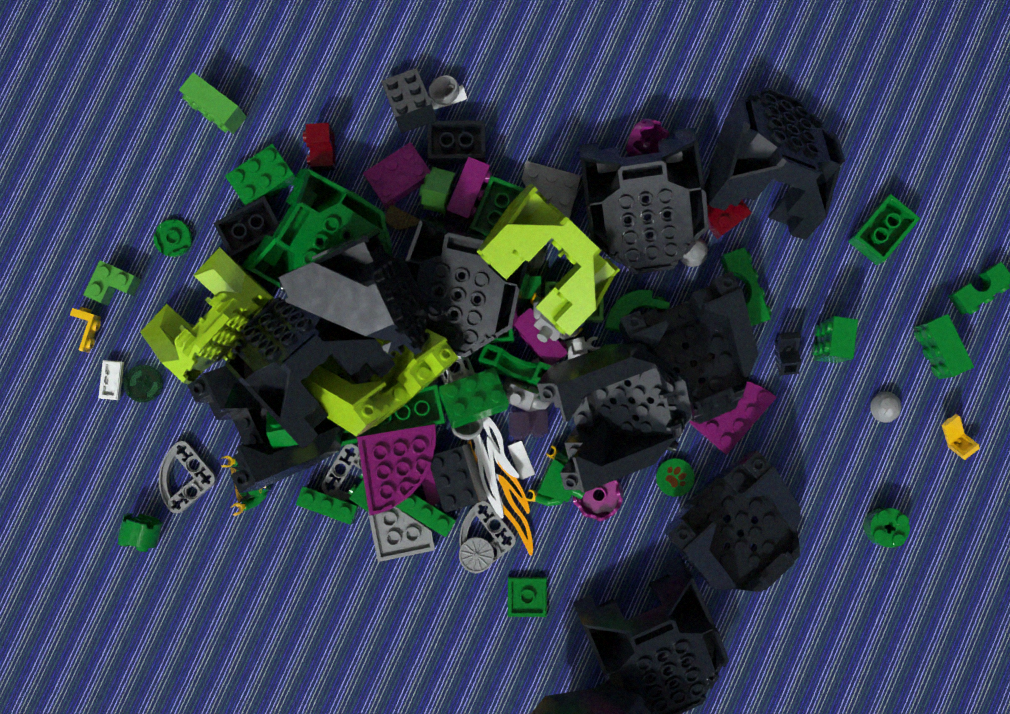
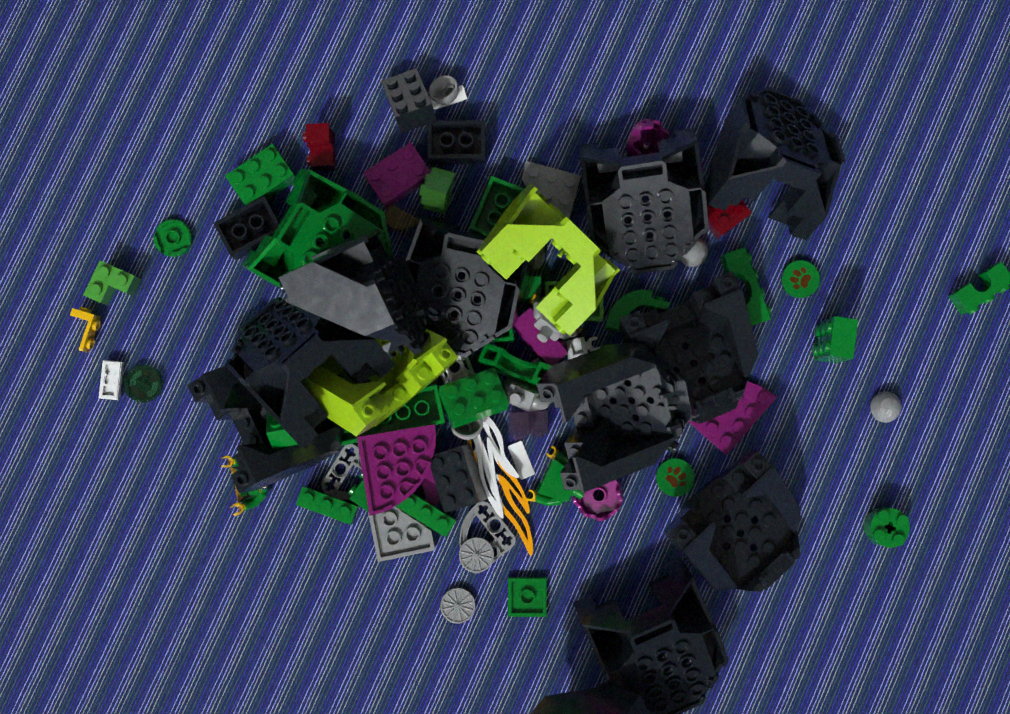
(139, 531): green brick -> none
(192, 349): lime piece -> none
(197, 482): light grey beam -> none
(212, 104): bright green brick -> none
(457, 605): none -> light grey wheel
(469, 191): magenta brick -> none
(787, 353): black brick -> none
(800, 279): none -> green tile
(884, 229): green brick -> none
(943, 347): green brick -> none
(957, 439): yellow bracket -> none

